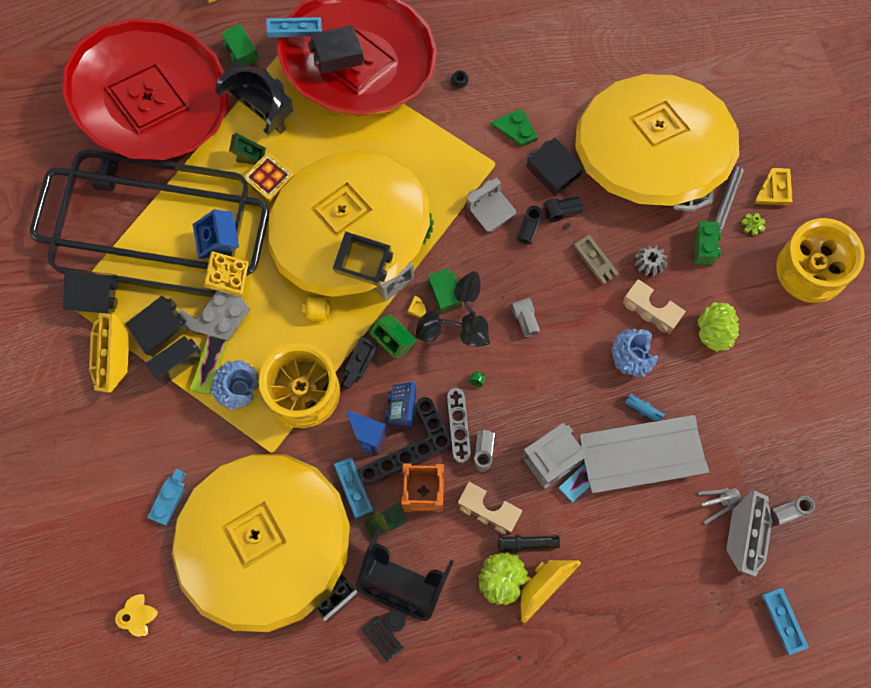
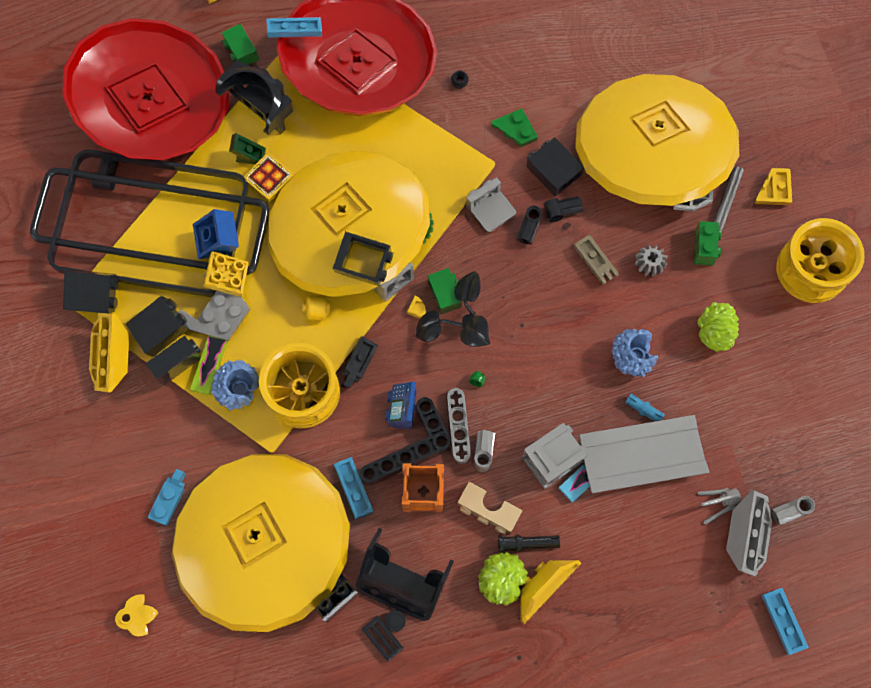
(336, 49): black brick -> none
(368, 432): blue slope -> none
(386, 520): dark green slope -> none
(392, 336): green brick -> none
(524, 312): light grey piece -> none
(664, 318): tan arch -> none
(753, 224): lime plant -> none

